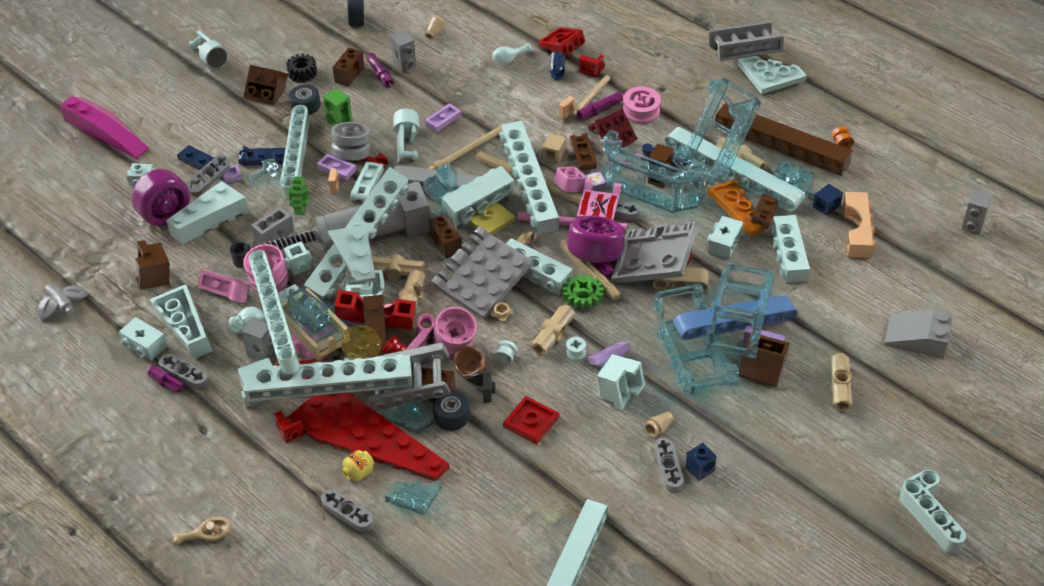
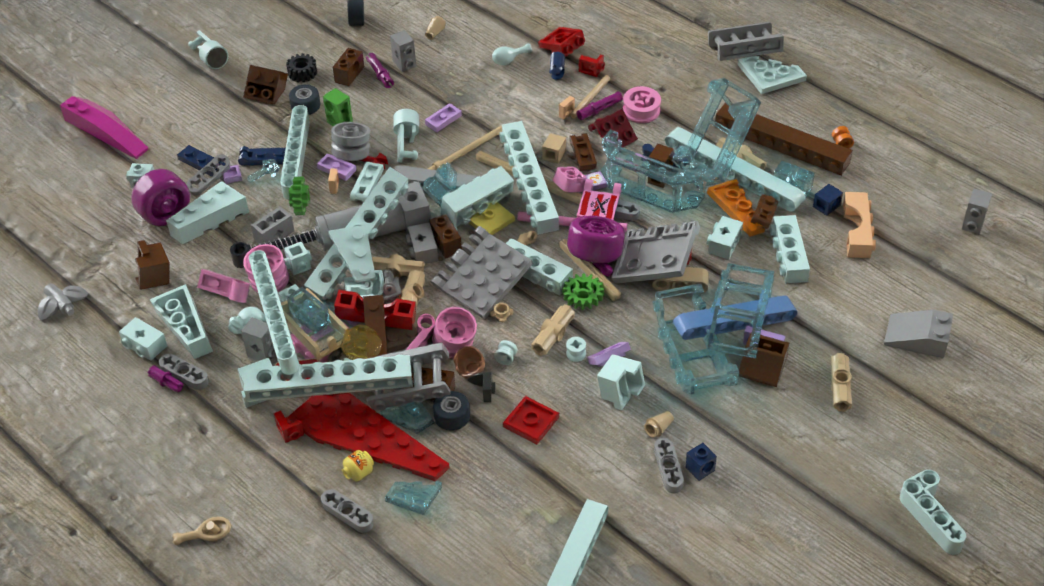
(391, 285): none -> light grey hinge
(393, 345): red wheel -> none
(422, 243): none -> light grey brick

